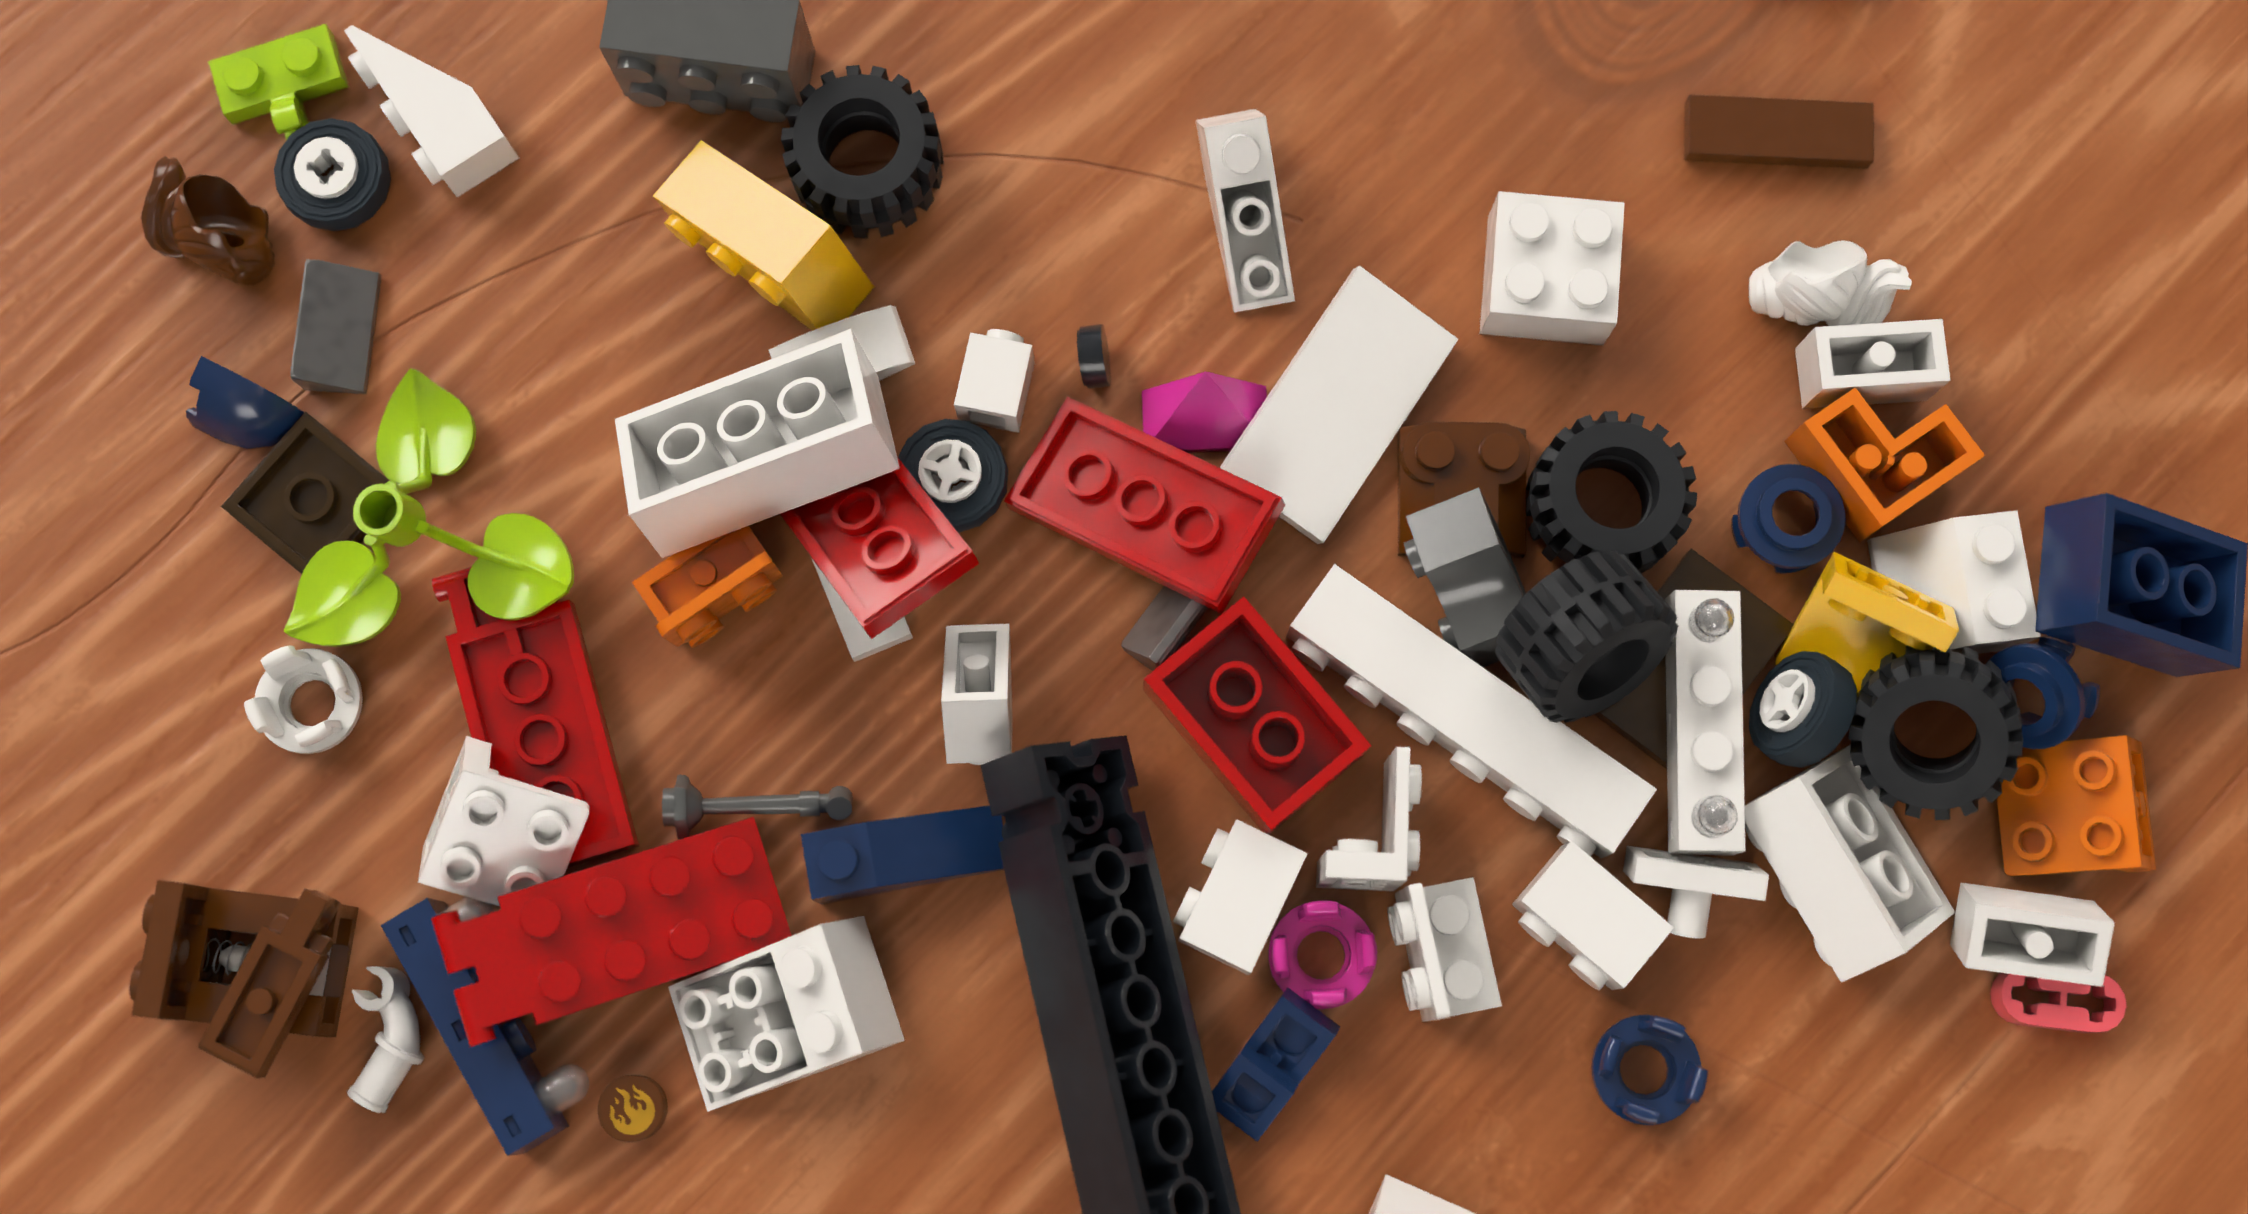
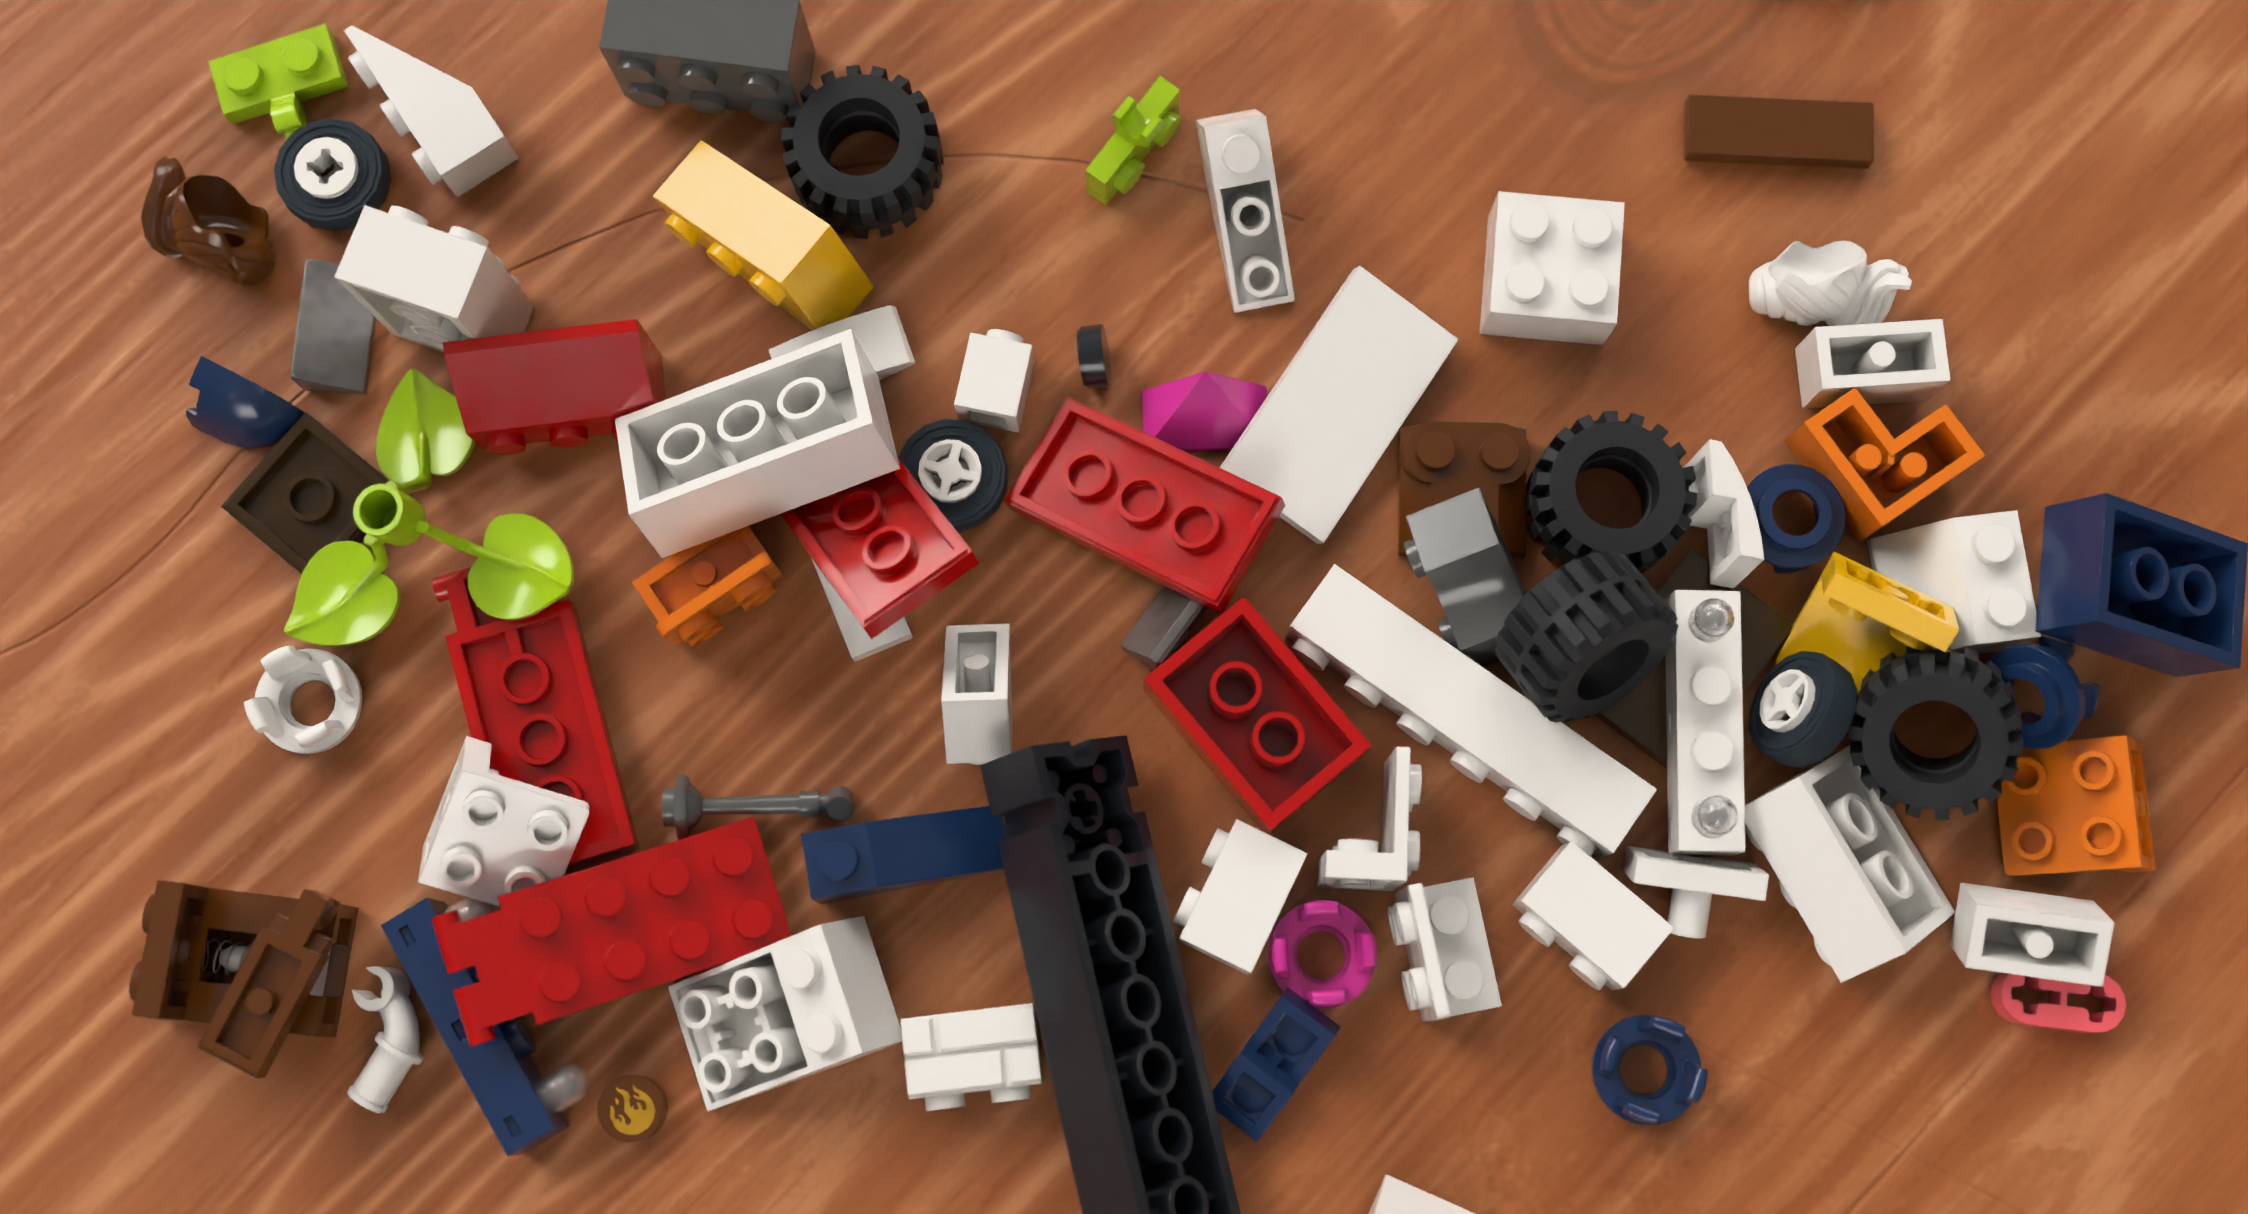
(430, 281): none -> white brick
(553, 383): none -> red slope
(972, 1053): none -> white brick
(1136, 131): none -> lime plate
(1727, 514): none -> white slope

